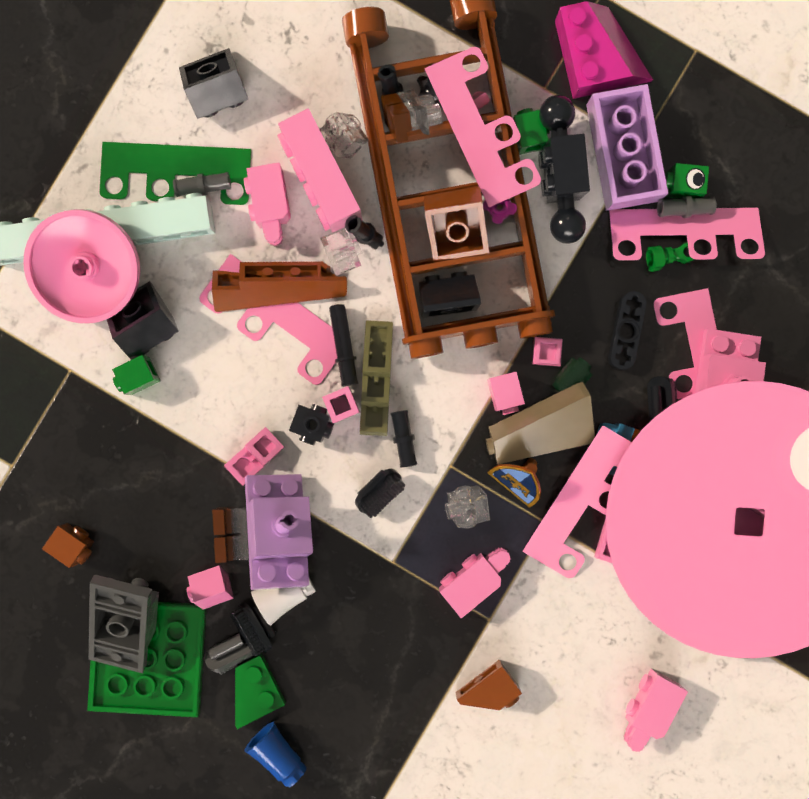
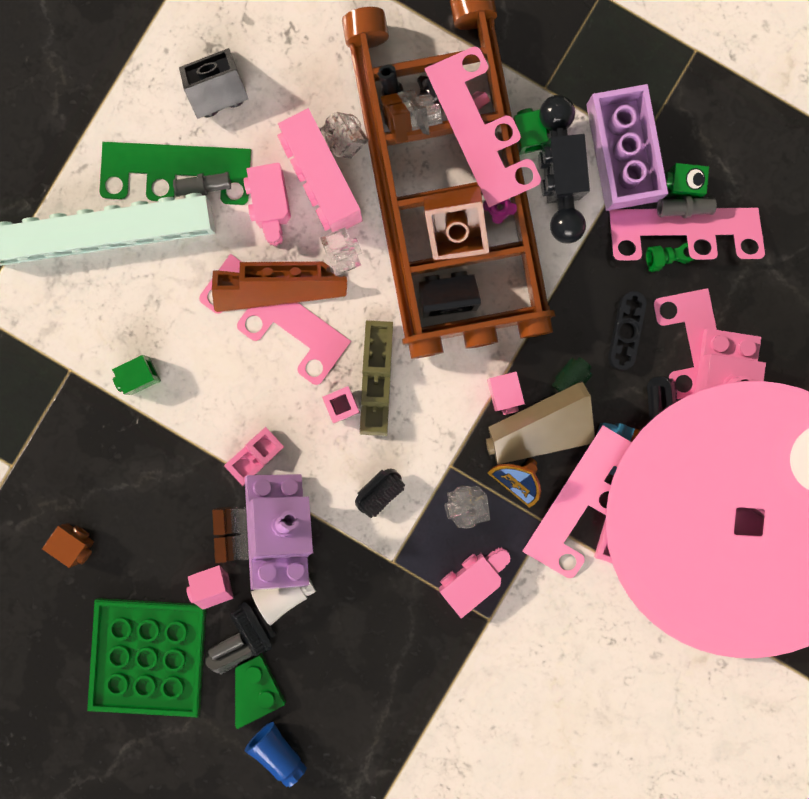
(81, 266): bright pink dish -> none
(121, 622): dark grey brick -> none
(142, 323): black slope -> none
(301, 424): black brick -> none
(343, 345): black axle -> none
(364, 232): black axle -> none
(403, 438): black pin -> none
(490, 689): dark orange slope -> none
(547, 351): bright pink tile -> none
(597, 50): dark pink wedge -> none
(652, 709): bright pink hinge -> none

